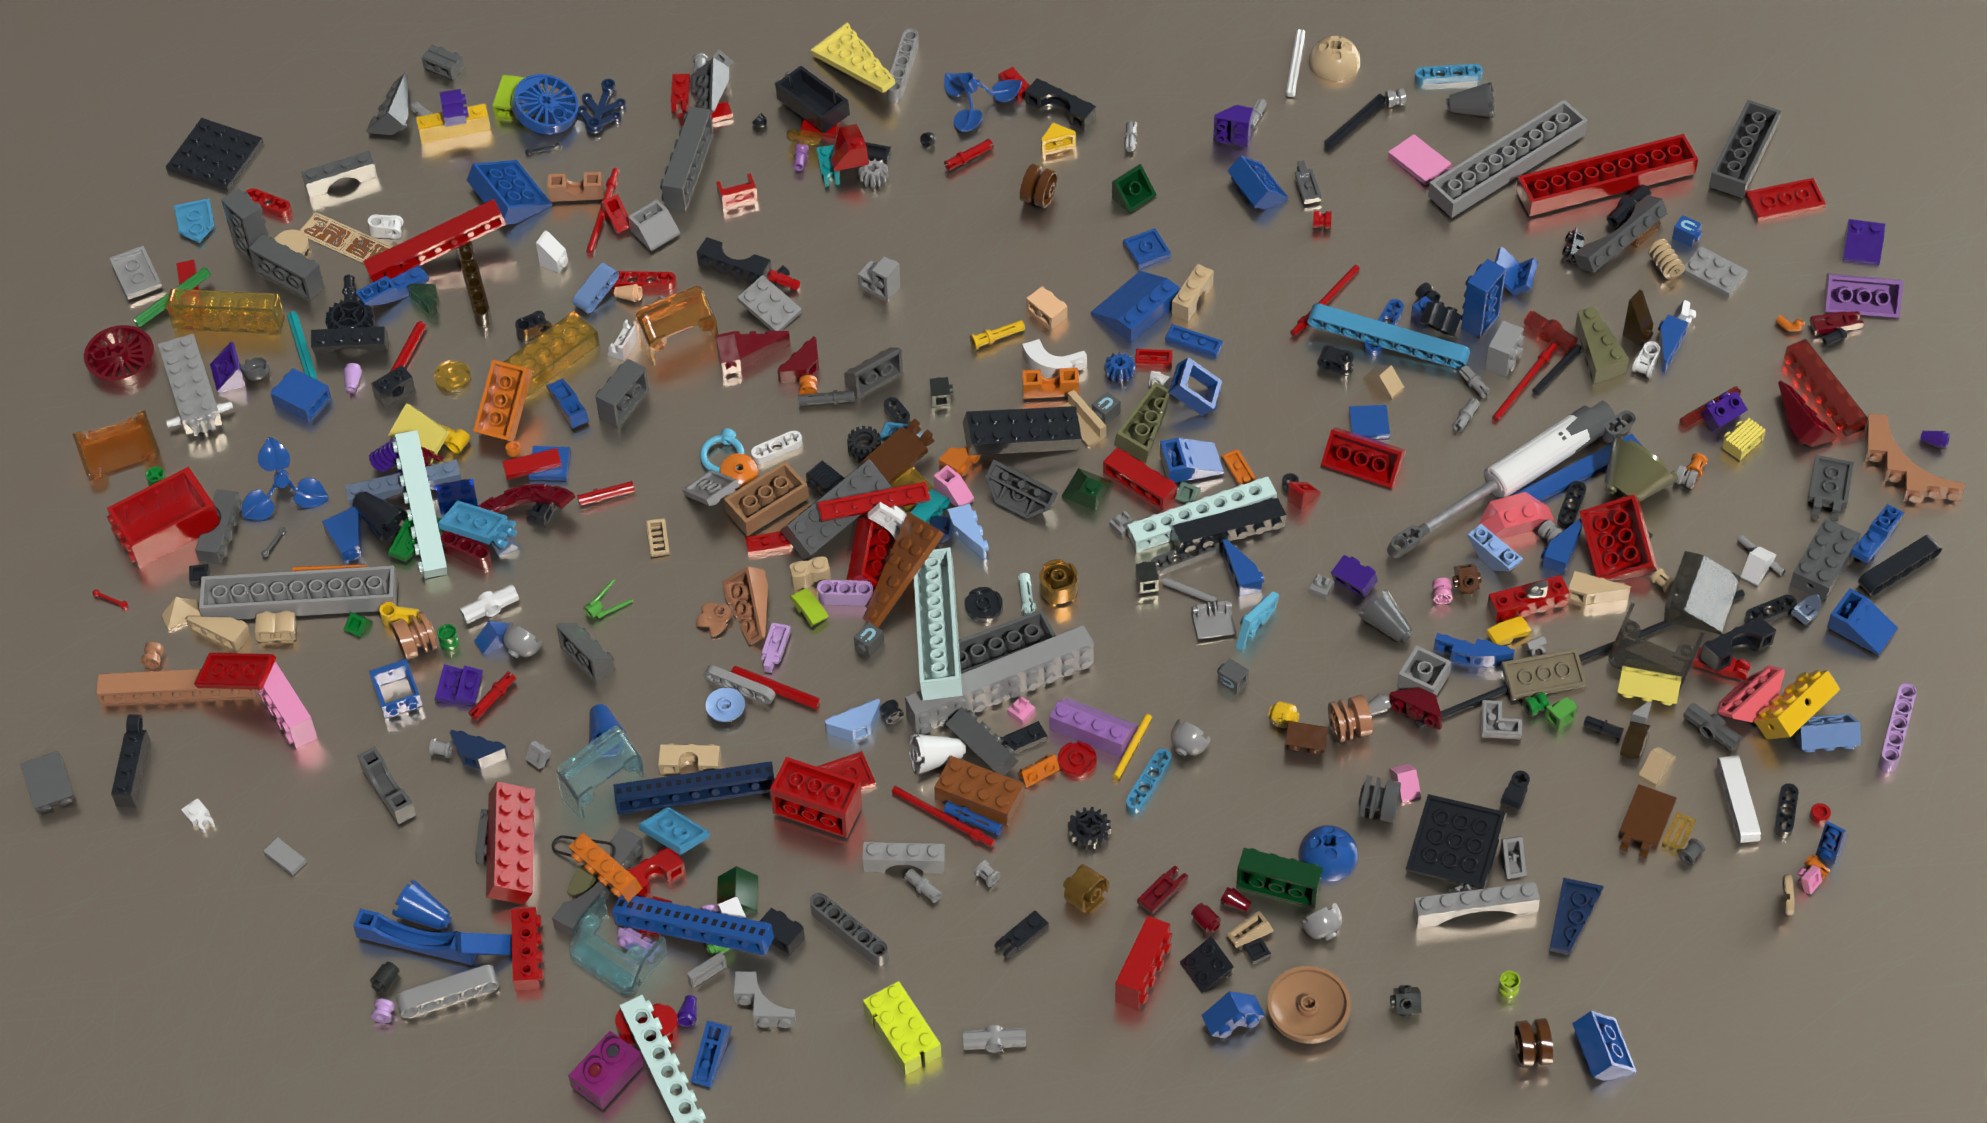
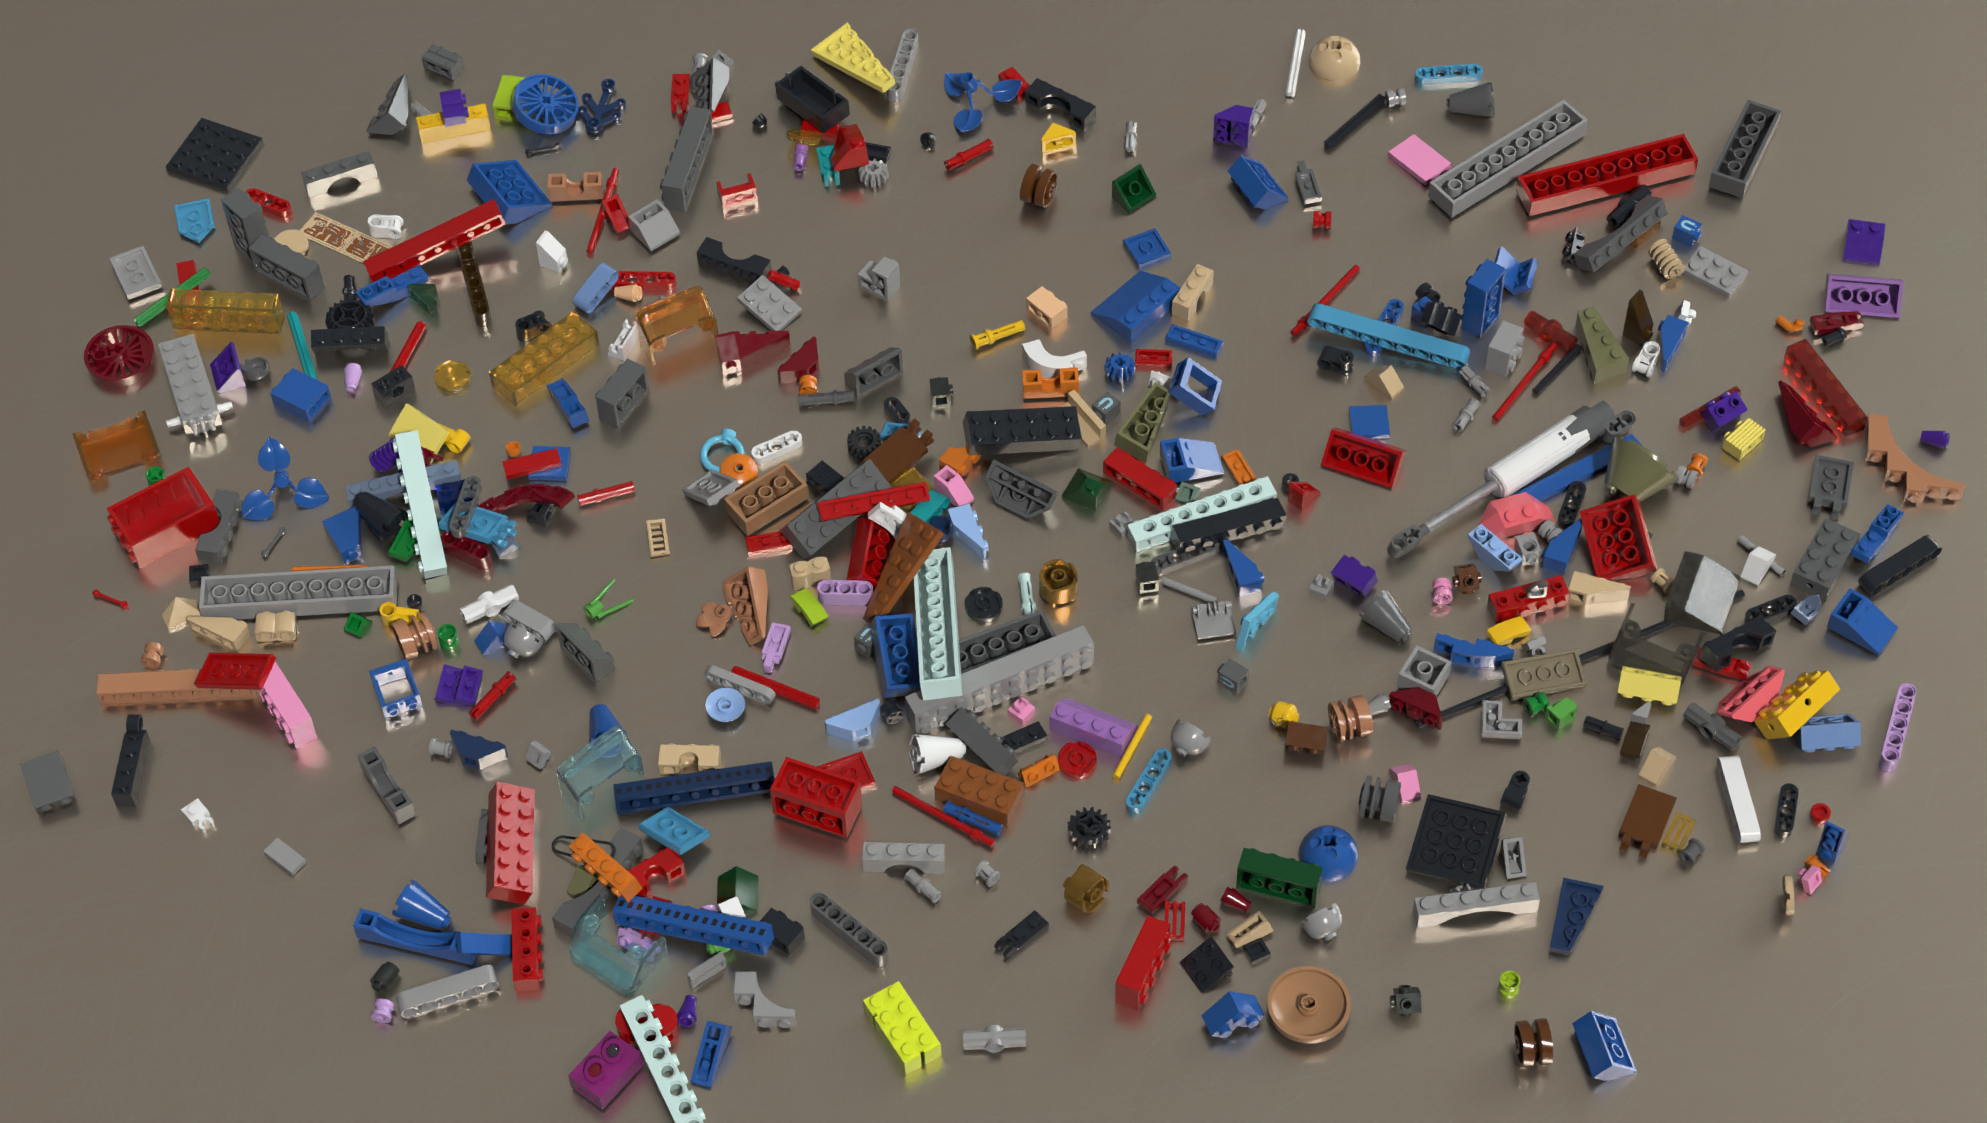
(413, 599): none -> black hinge
(462, 506): none -> dark grey beam
(502, 401): orange brick -> none
(530, 620): none -> light grey beam
(896, 654): none -> blue brick
(1175, 906): none -> red tile
(1528, 549): none -> light grey brick
(1785, 199): red tile -> none

